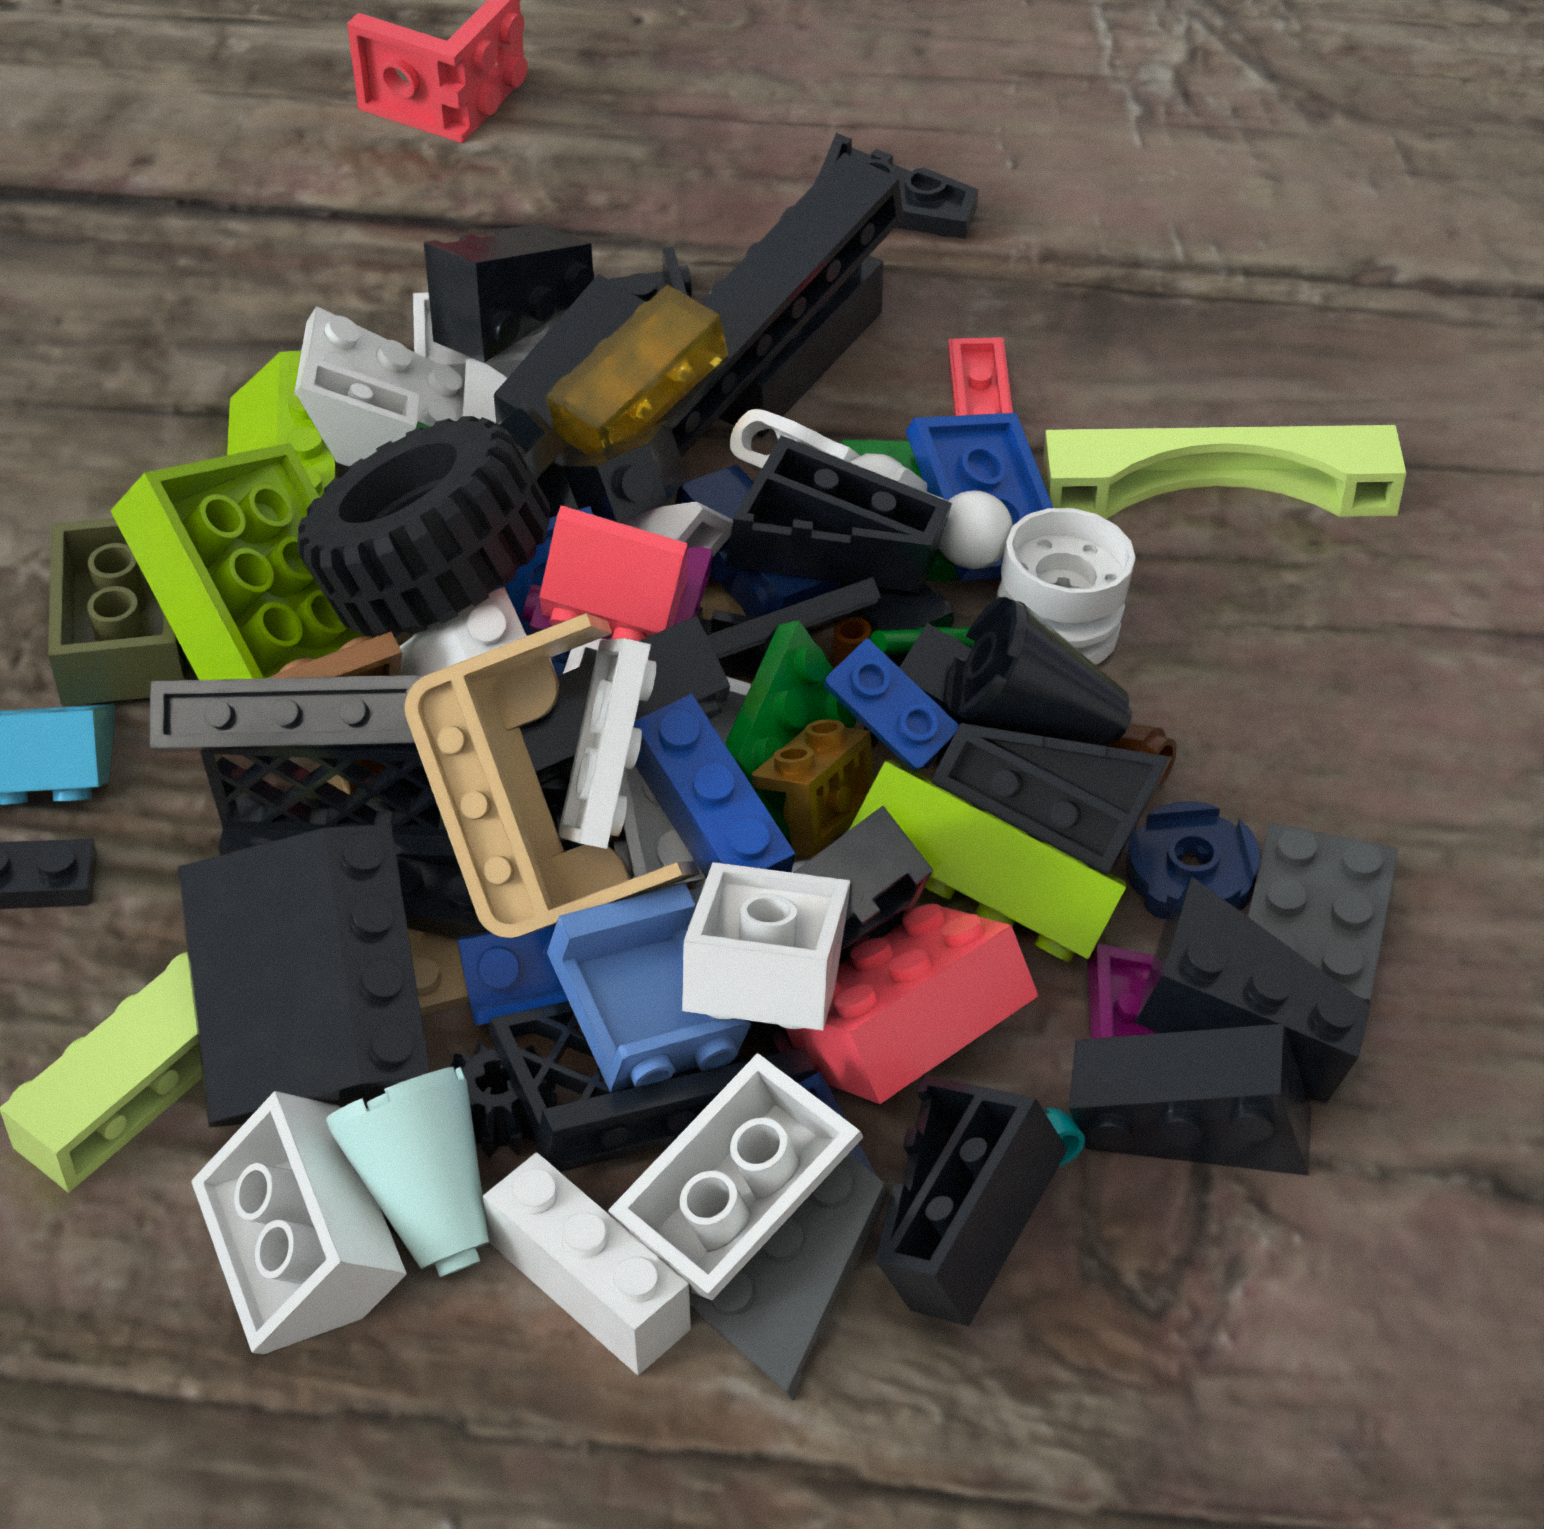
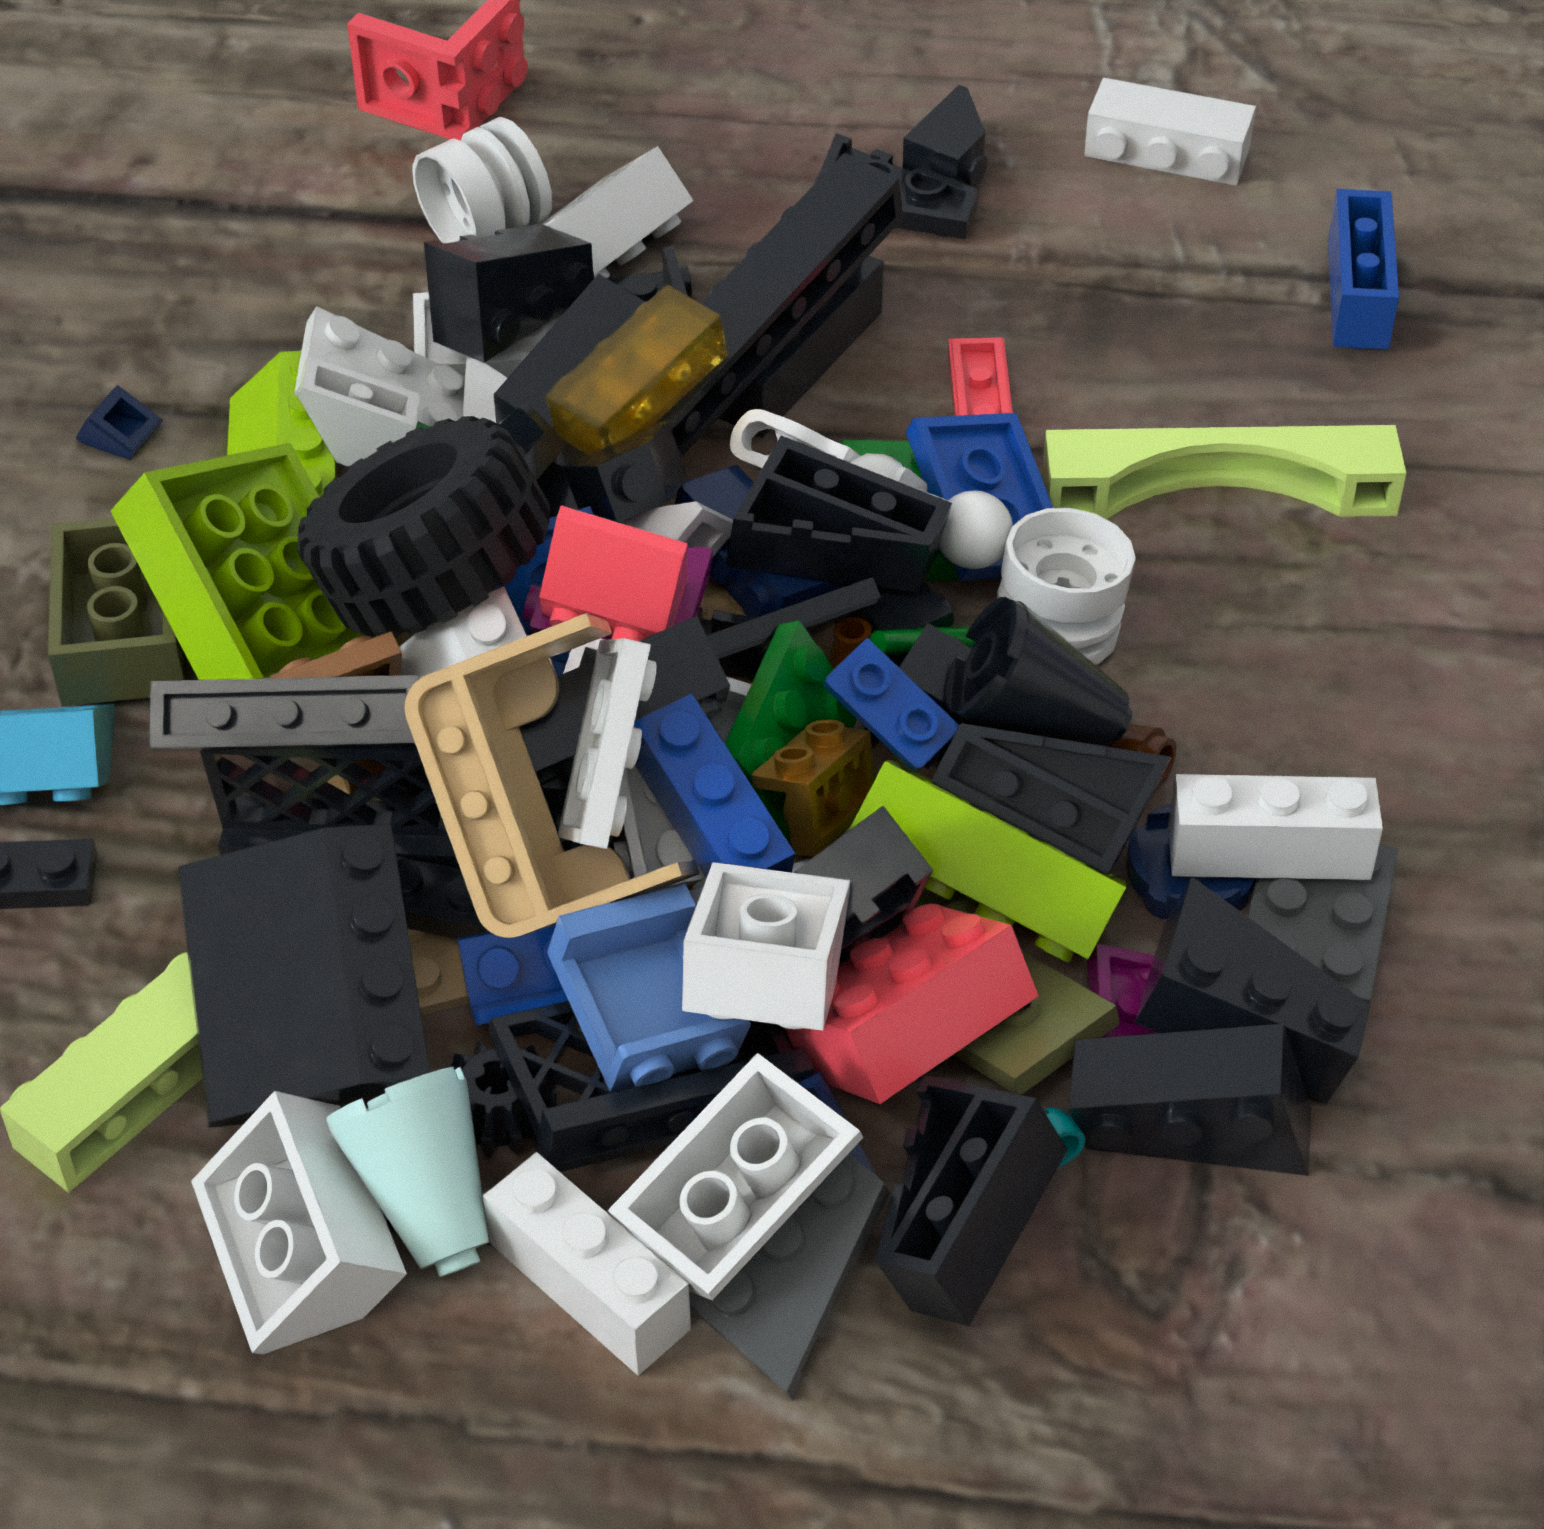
(119, 424): none -> dark blue slope
(482, 182): none -> white wheel
(624, 210): none -> white slope
(949, 140): none -> black slope
(1041, 1033): none -> olive plate
(1169, 131): none -> white brick
(1274, 826): none -> white brick
(1362, 269): none -> blue brick

